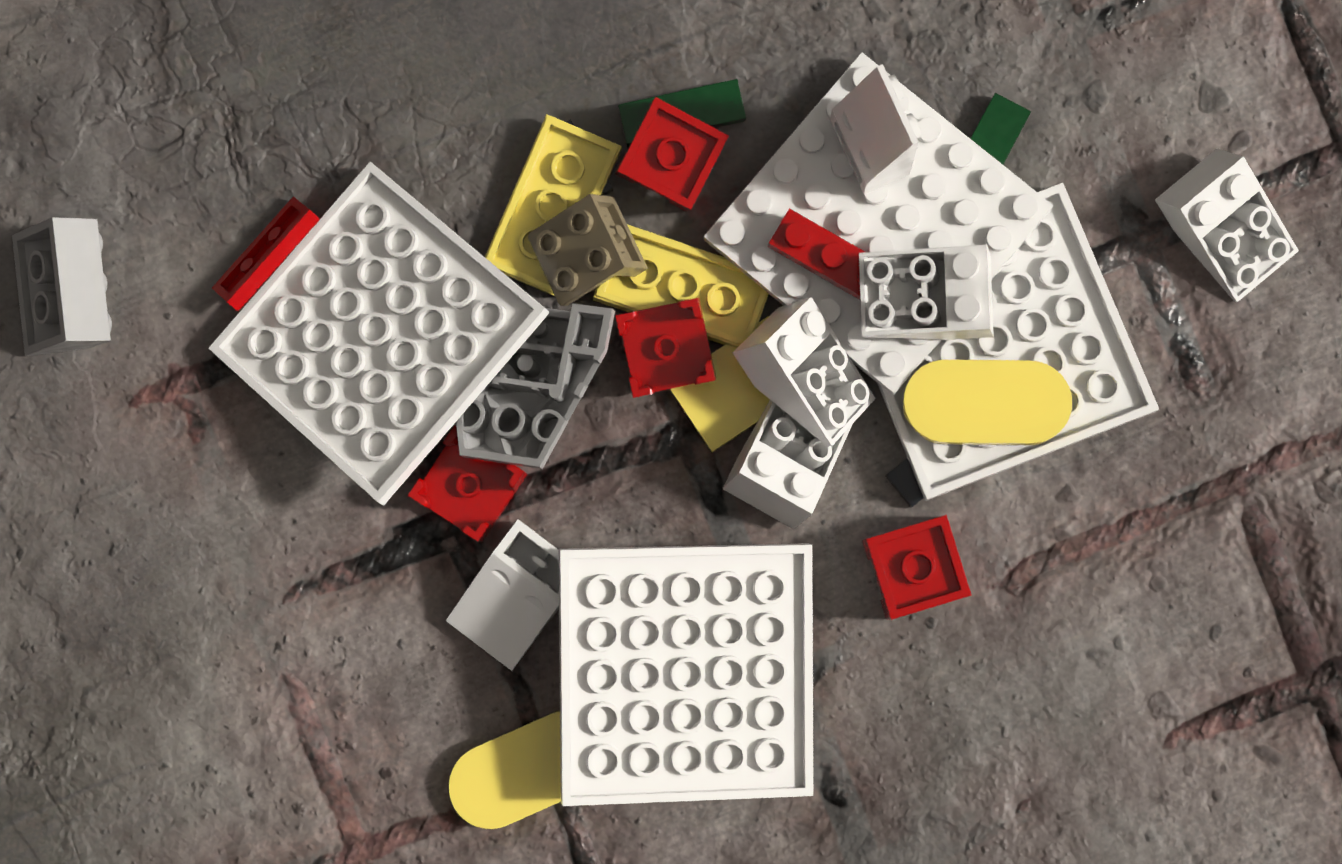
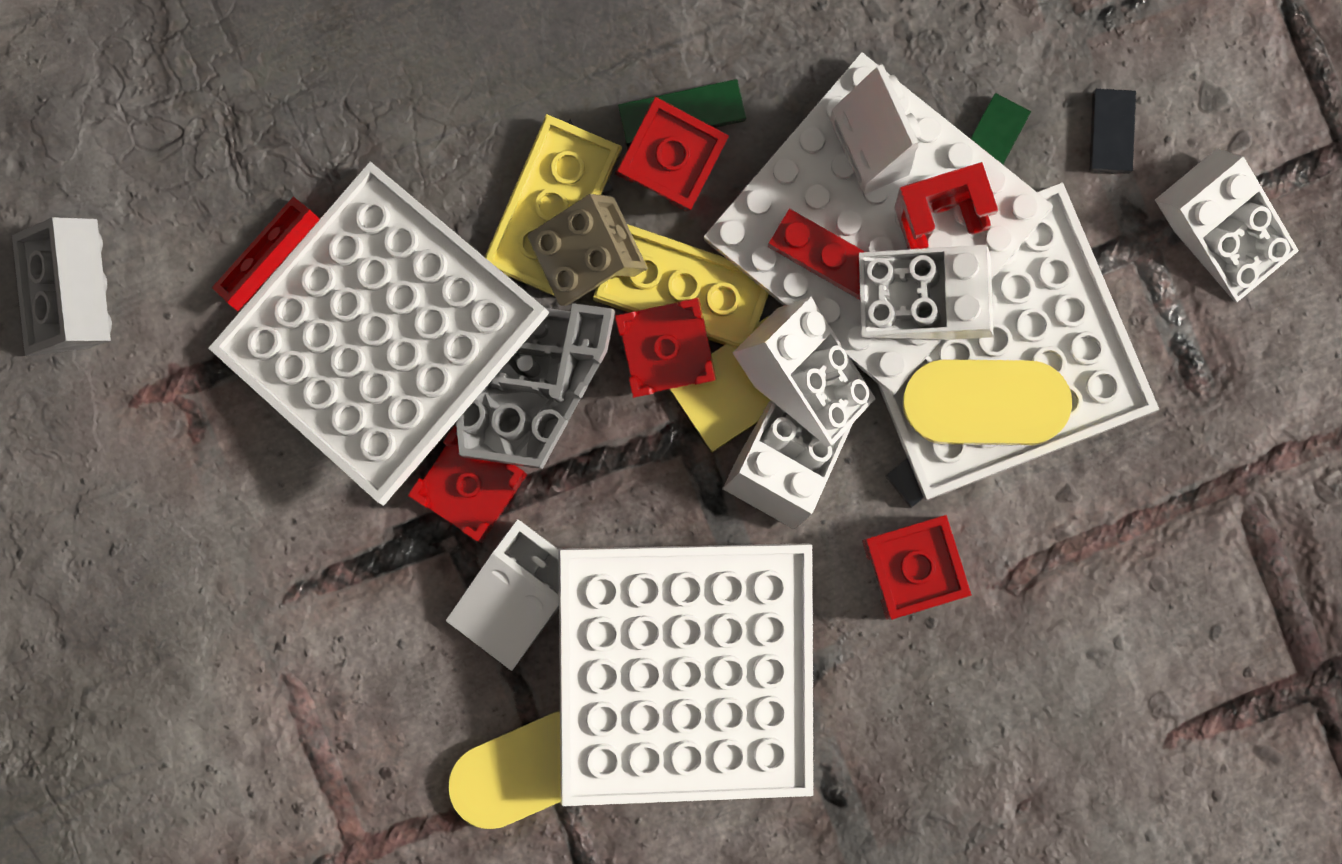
(961, 187): none -> red panel
(1112, 131): none -> black tile

